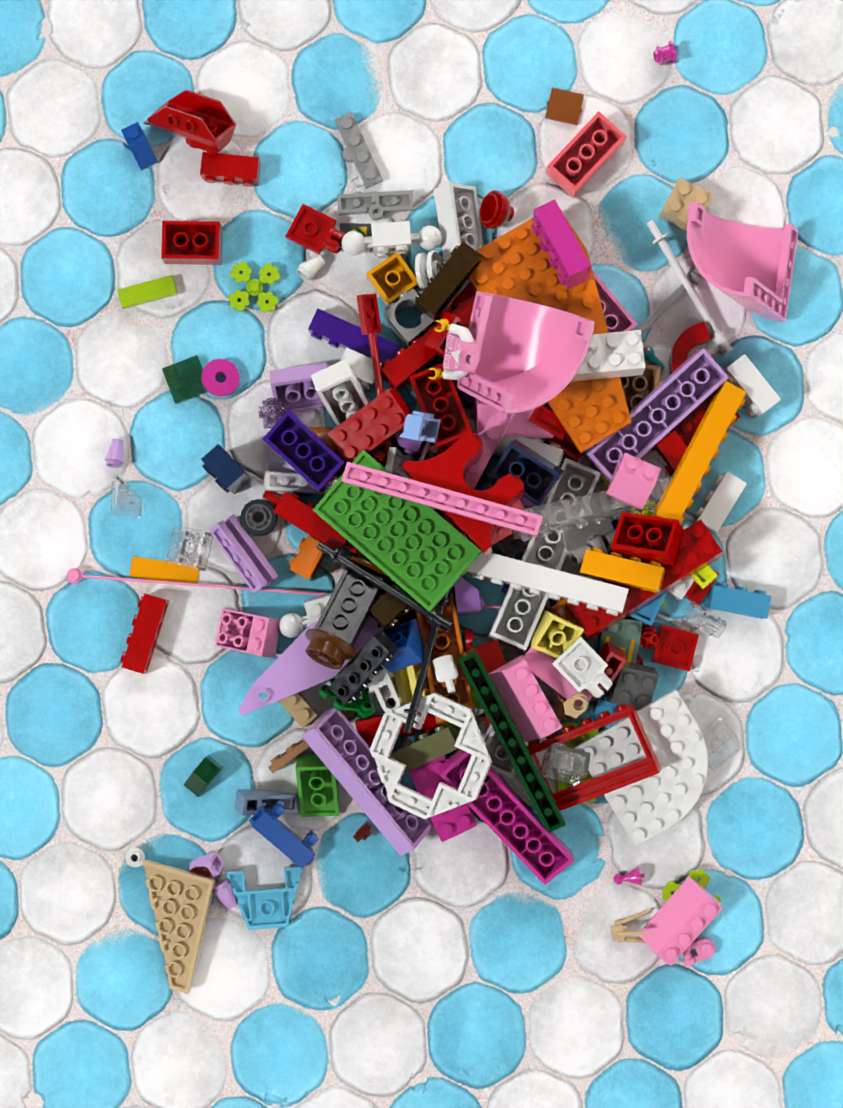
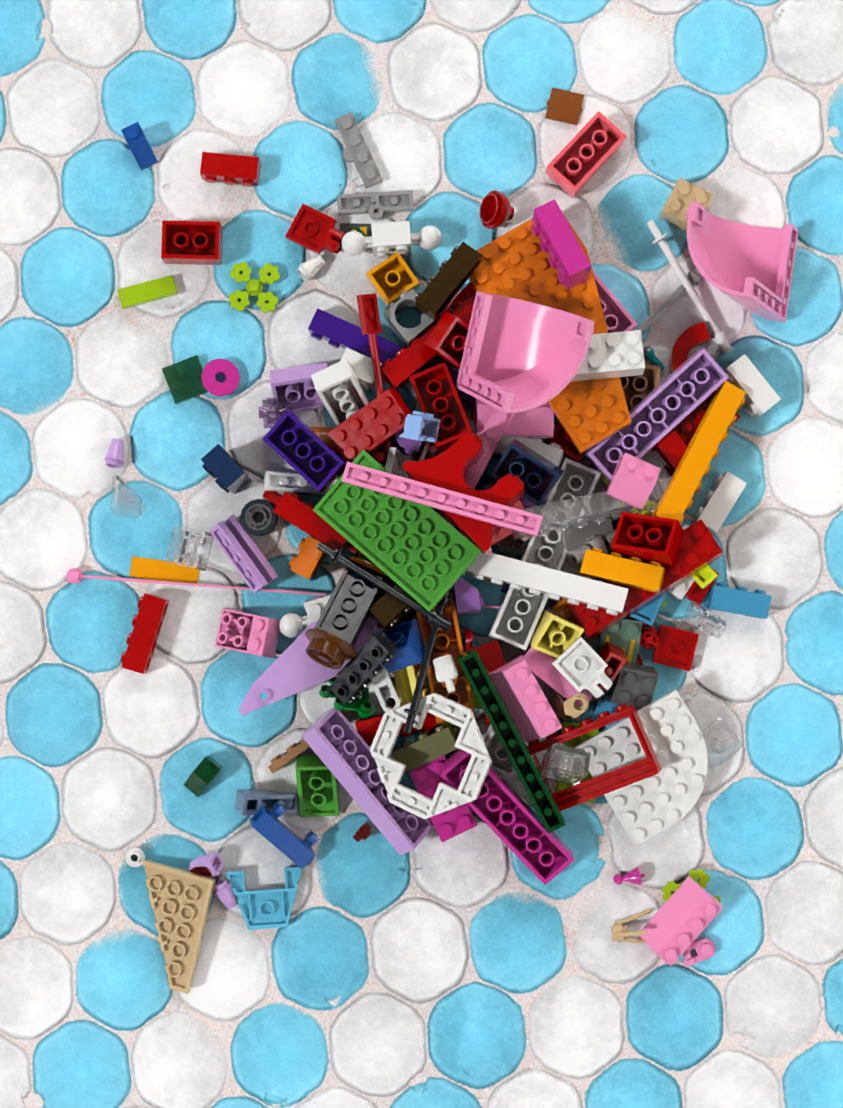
(197, 119): red slope -> none
(299, 709): tan brick -> none
(426, 267): white wheel -> none
(458, 217): white slope -> none
(460, 352): torso -> none
(547, 421): red tile -> none
(665, 54): dark pink brick -> none

